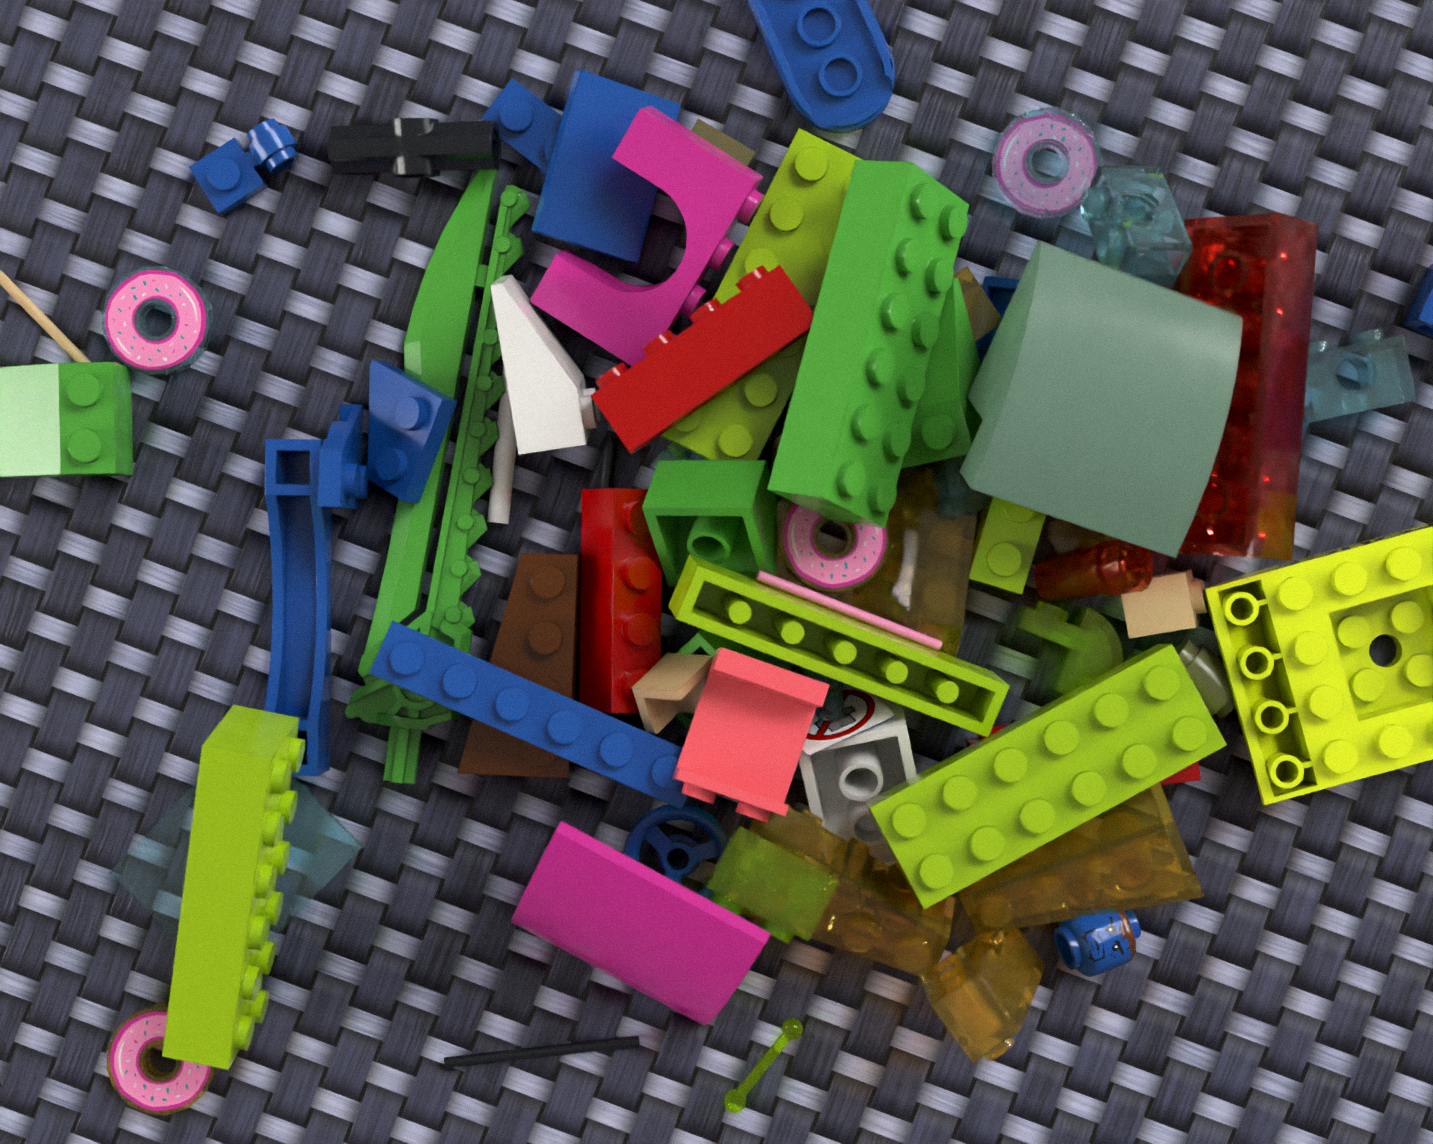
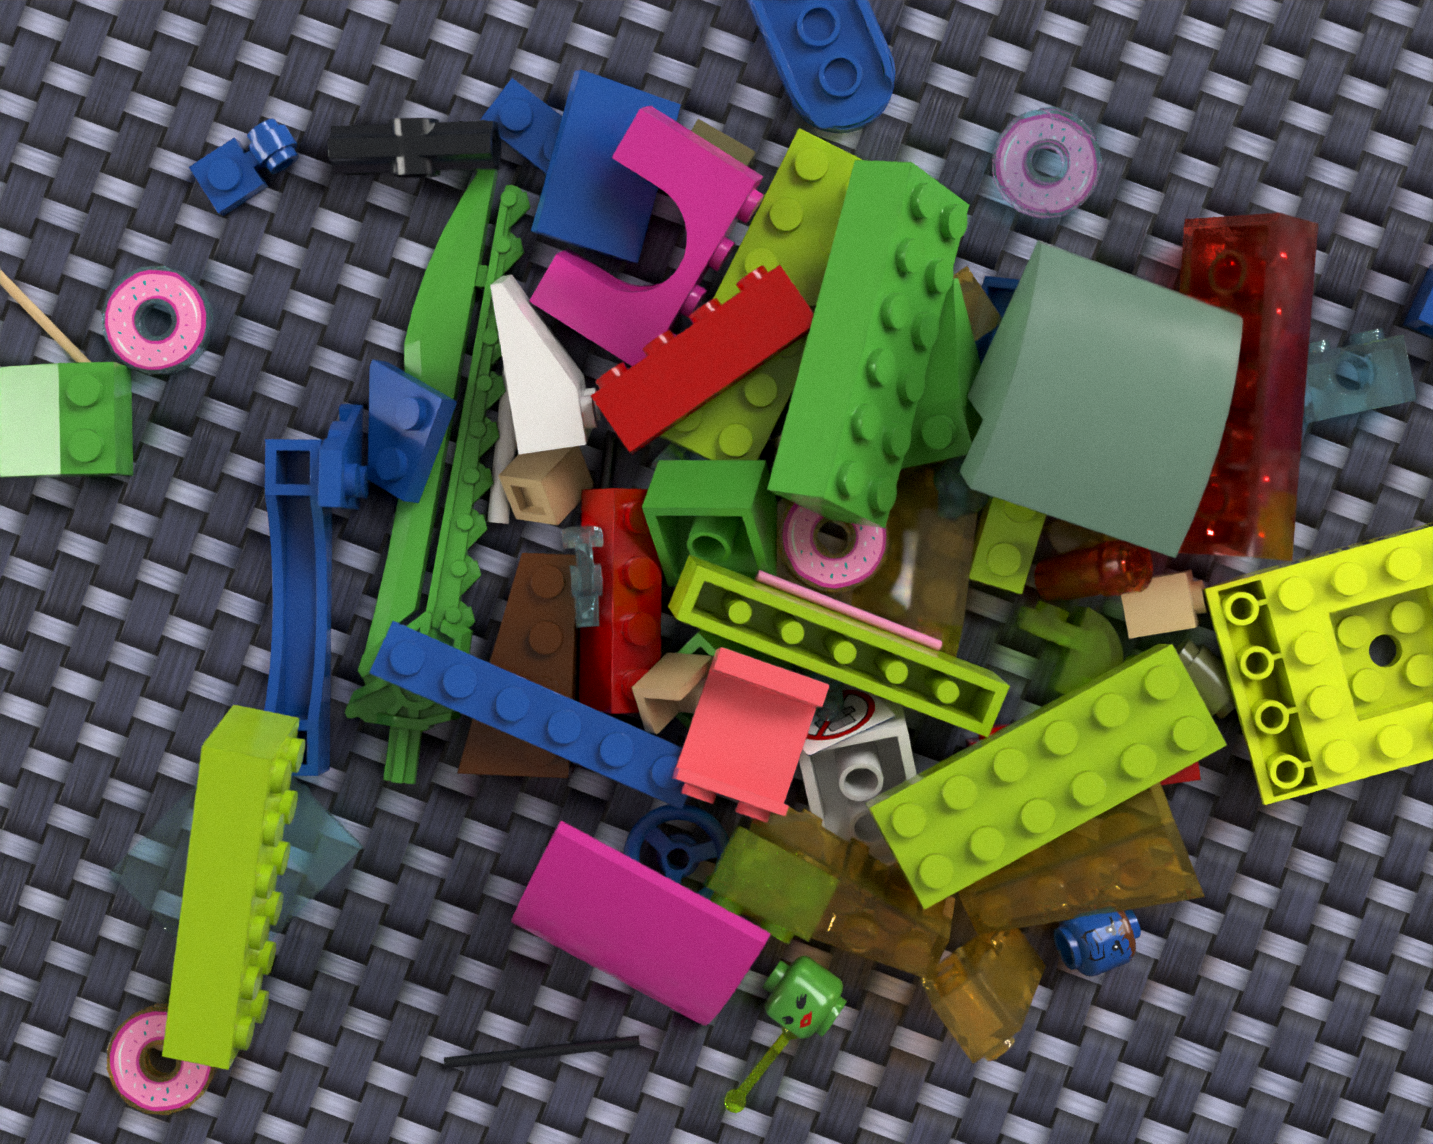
(546, 484): none -> tan panel
(585, 575): none -> clear light blue piece
(804, 997): none -> bright green head
(1136, 222): clear light blue brick -> none

